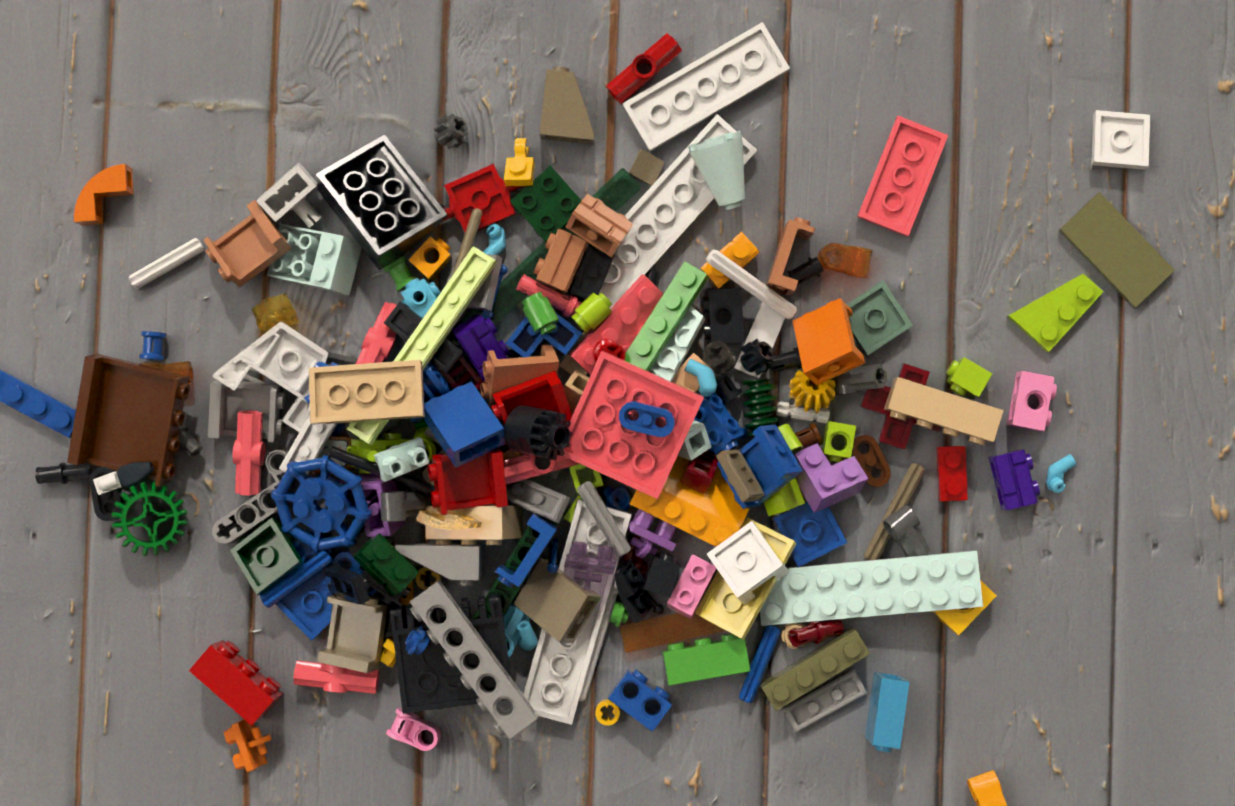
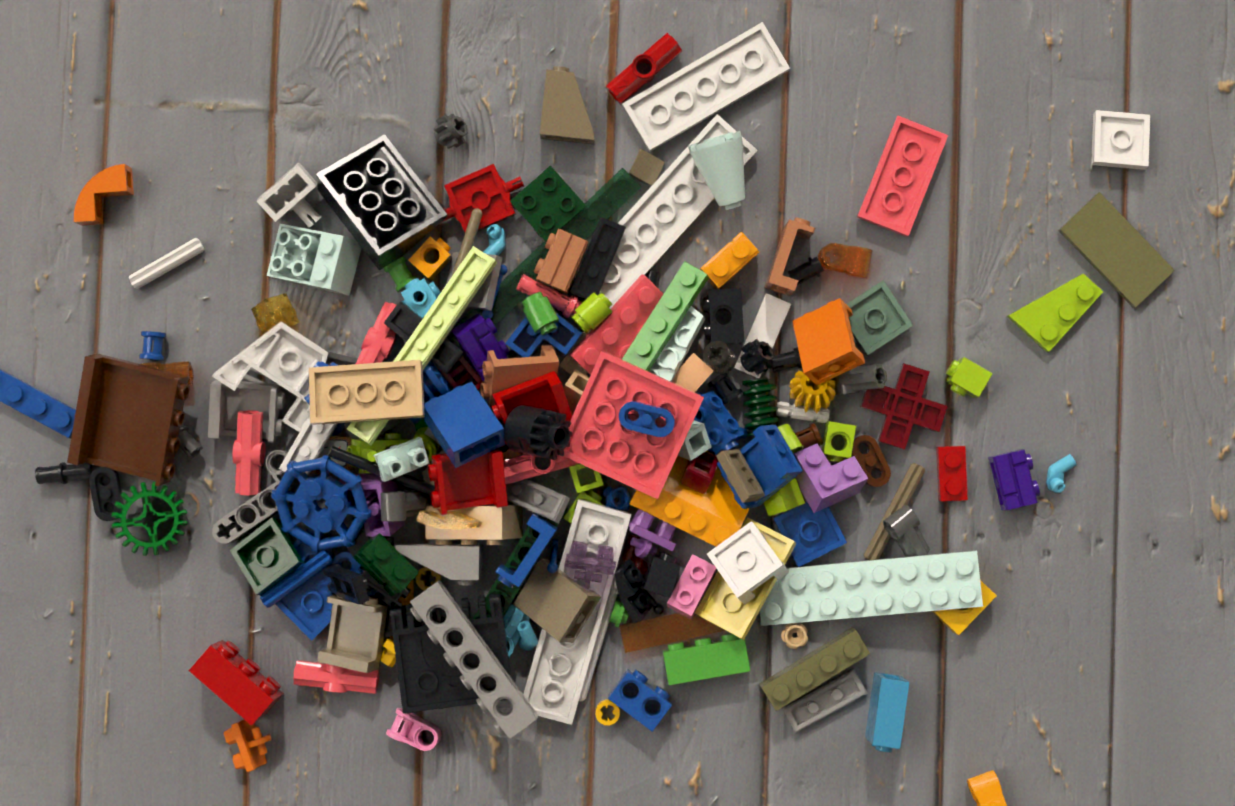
(124, 477): black piece -> none
(248, 247): nougat panel -> none
(417, 641): blue plate -> none
(519, 169): yellow plate -> none
(599, 225): nougat brick -> none
(604, 518): light grey axle -> none
(606, 345): red wheel -> none
(704, 375): medium azure arm -> none
(751, 284): white axle -> none
(759, 663): blue axle -> none
(816, 632): dark red pin -> none
(943, 410): tan brick -> none
(1020, 413): bright pink brick -> none

